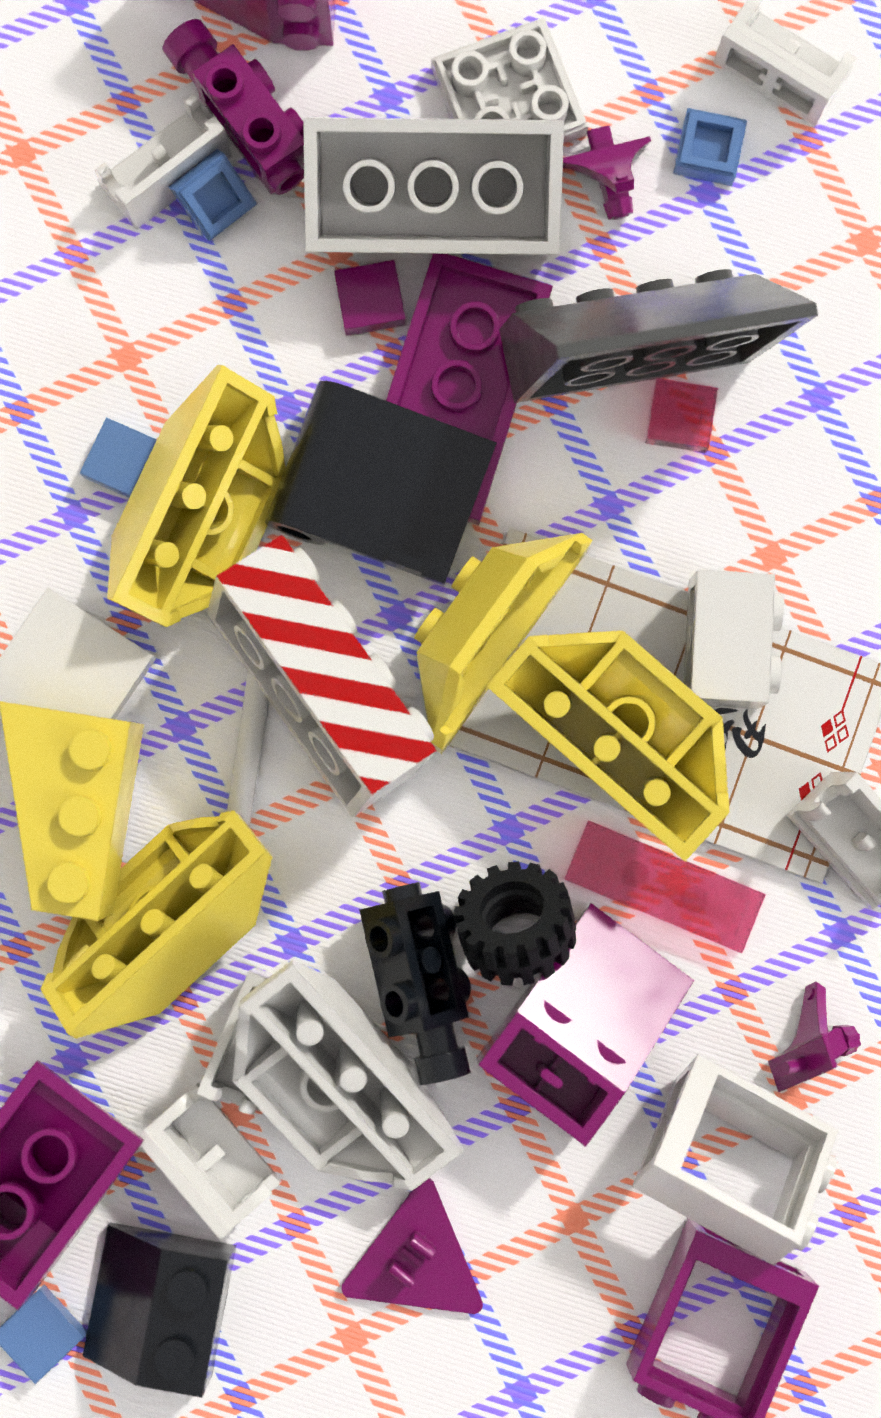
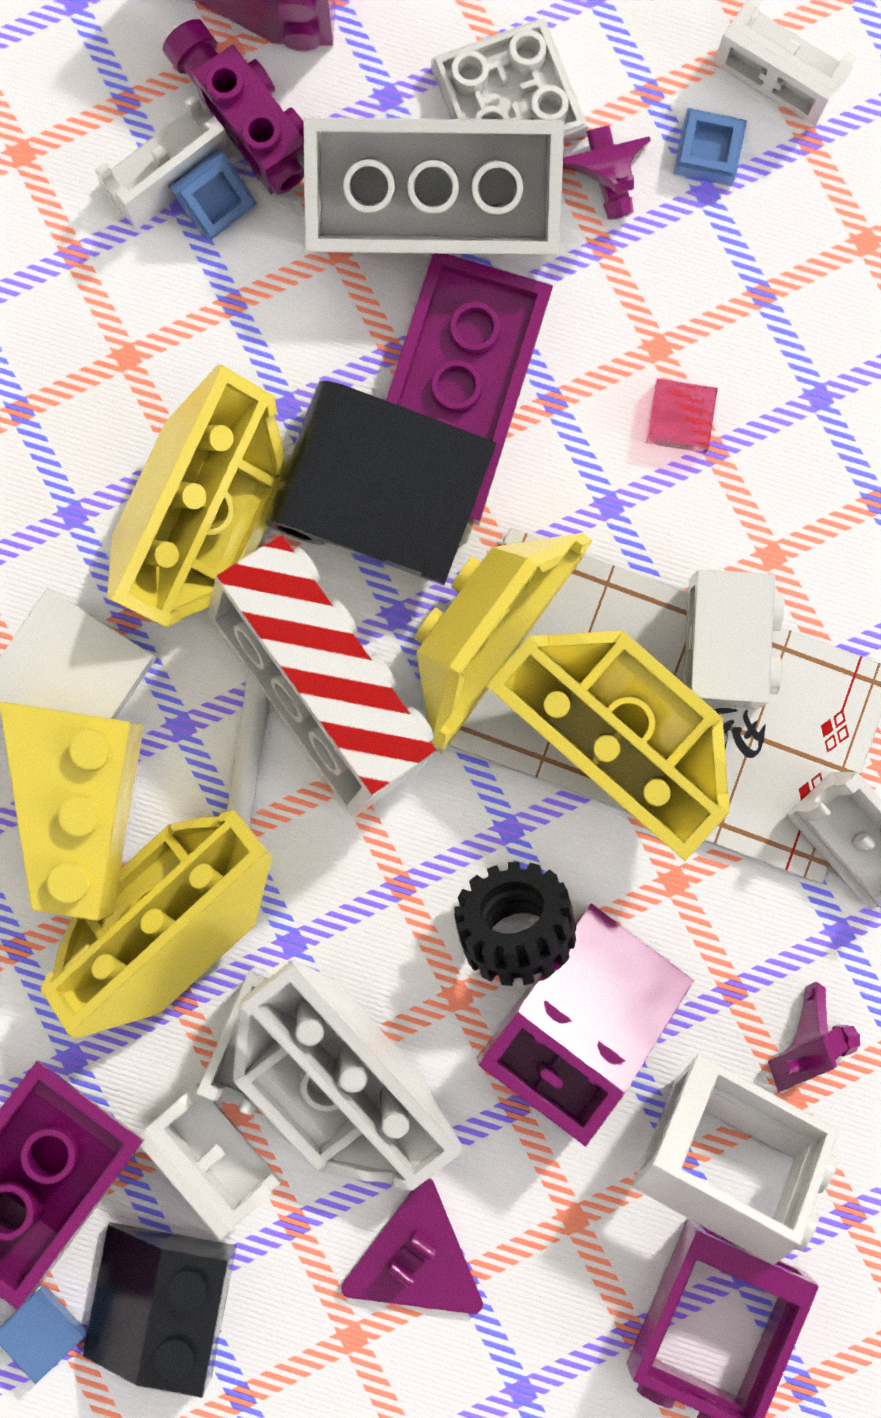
(117, 457): medium blue tile -> none
(370, 297): magenta tile -> none
(419, 977): black brick -> none
(647, 333): dark grey slope -> none
(664, 886): clear pink tile -> none

